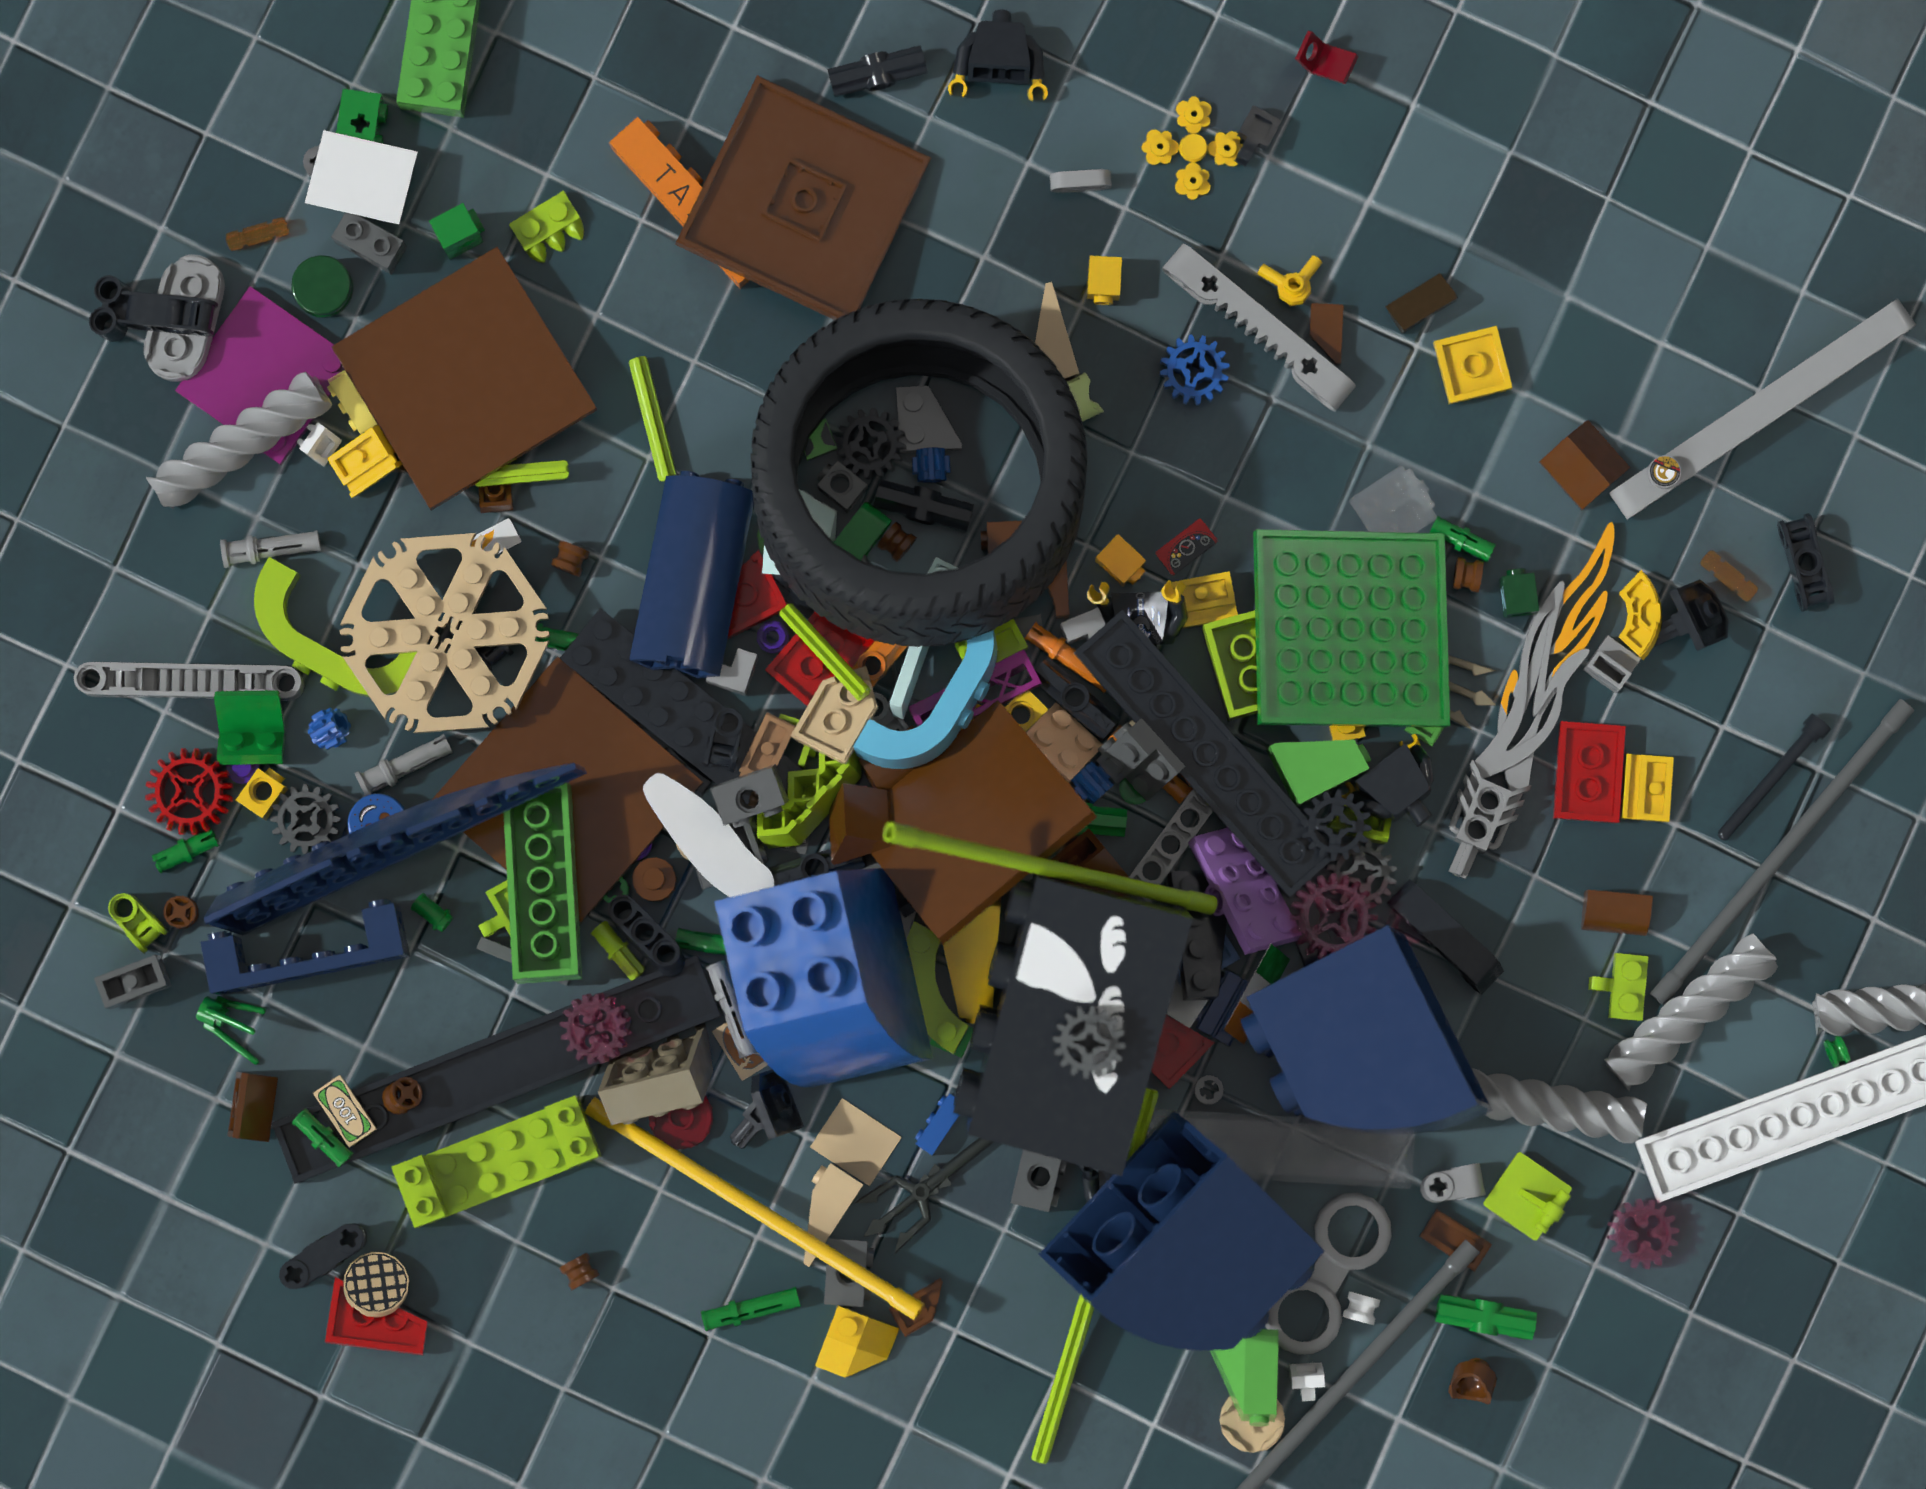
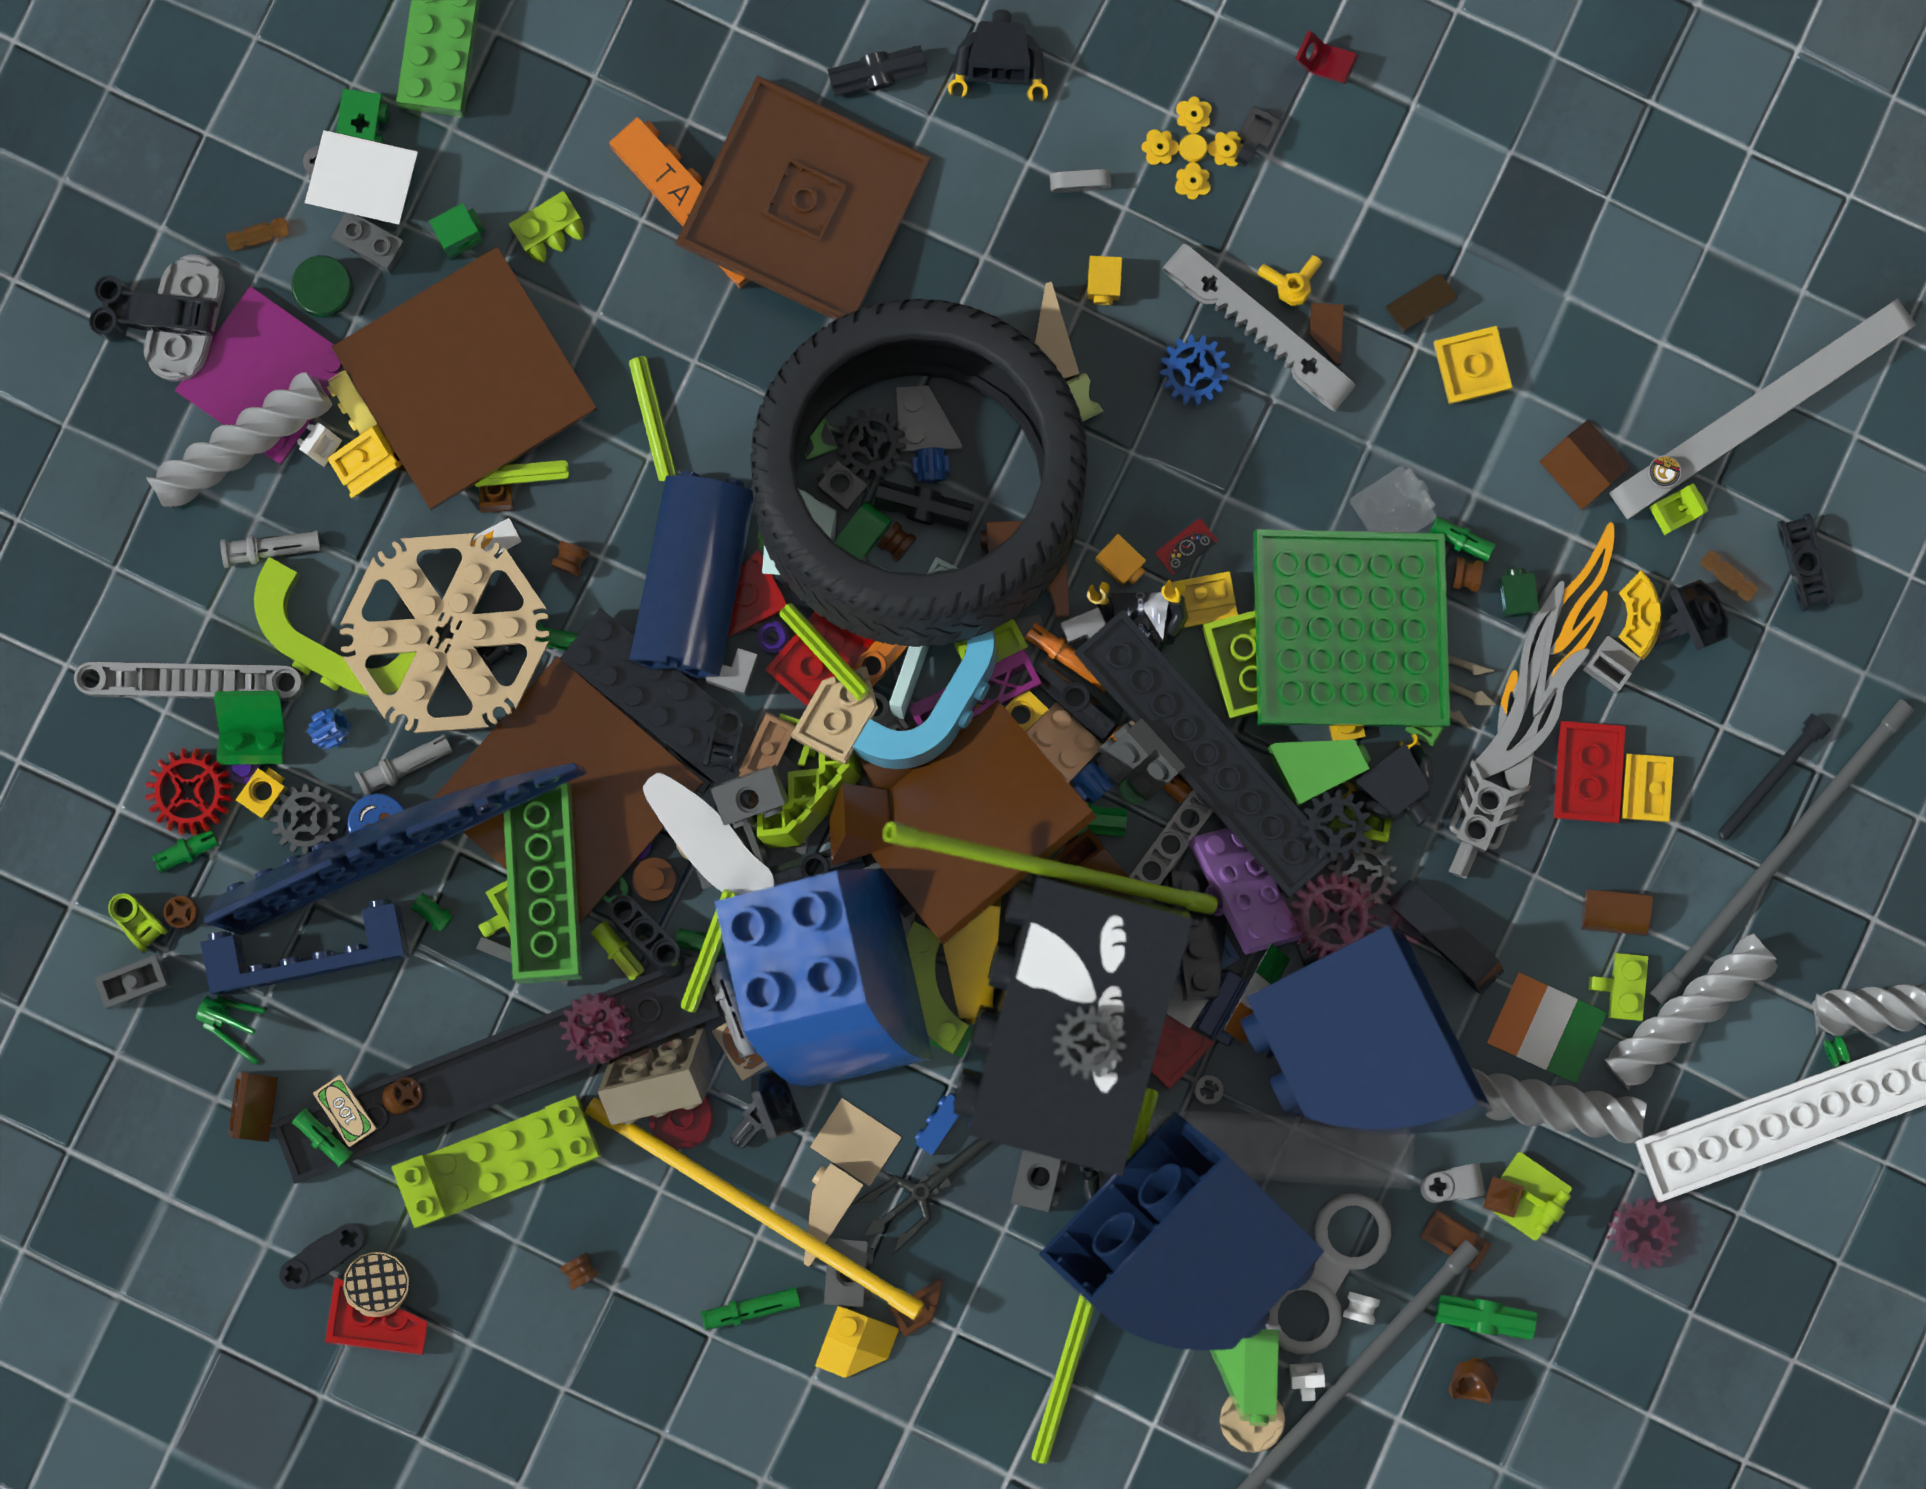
(705, 962): none -> lime axle
(1503, 1197): none -> reddish brown tile
(1547, 1027): none -> sticker
(1679, 509): none -> lime bracket

